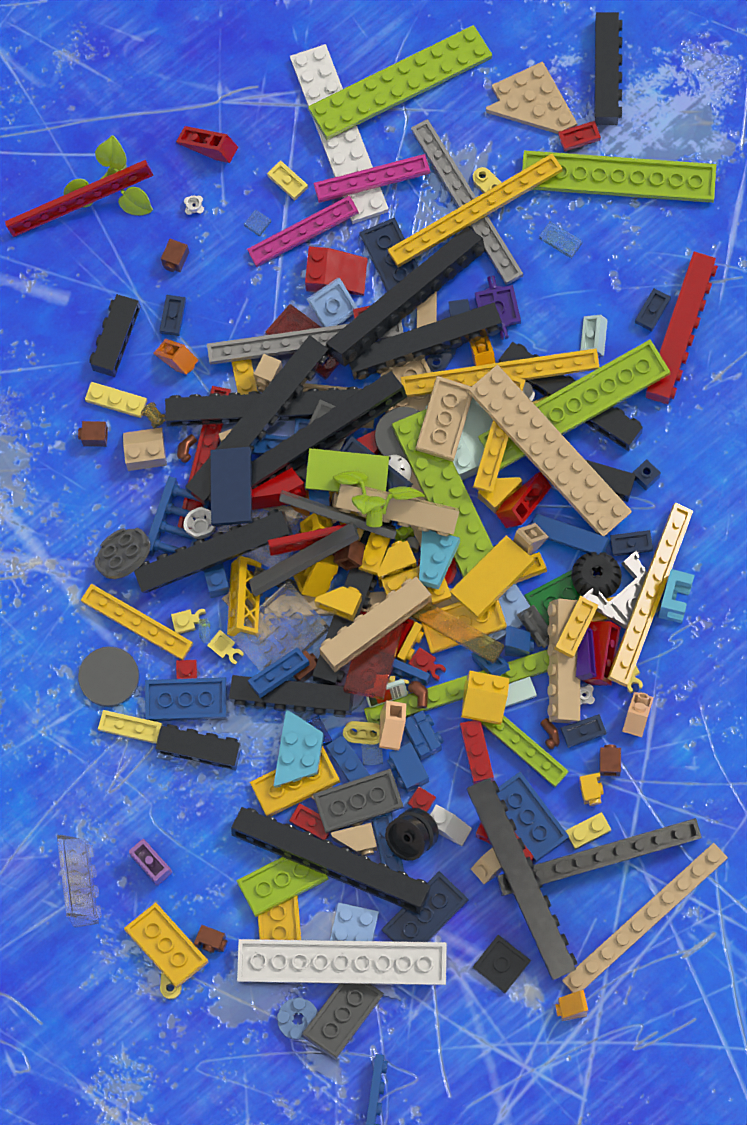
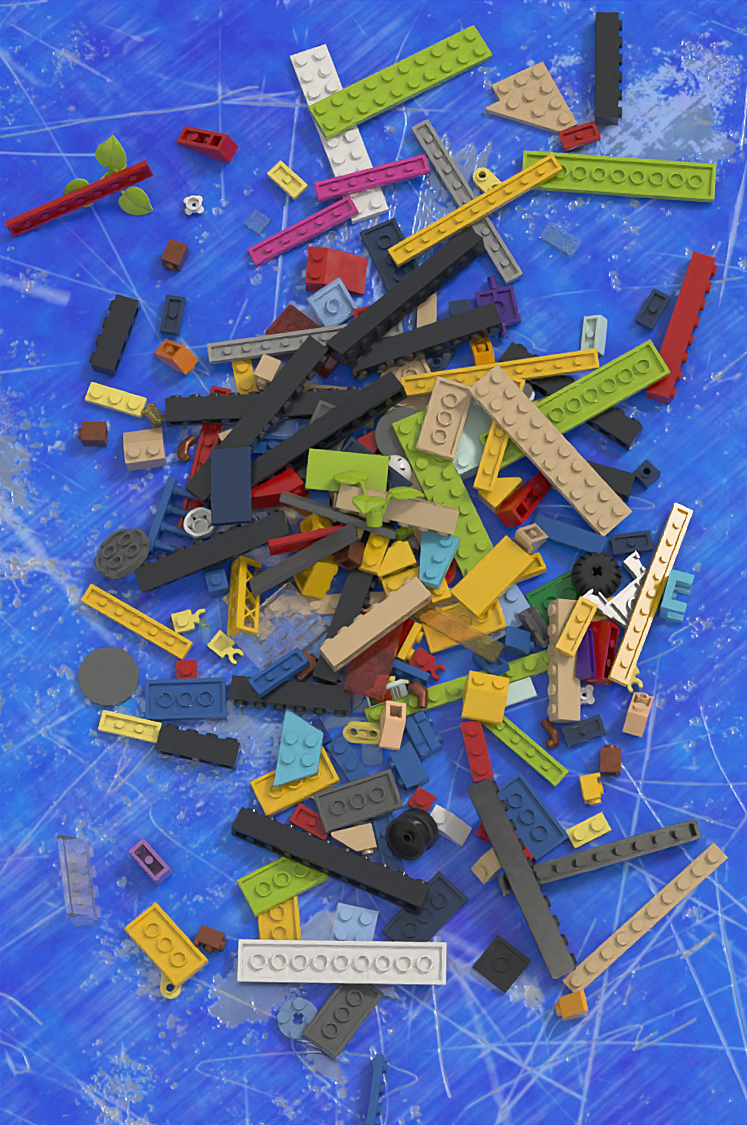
(340, 602): yellow slope -> none

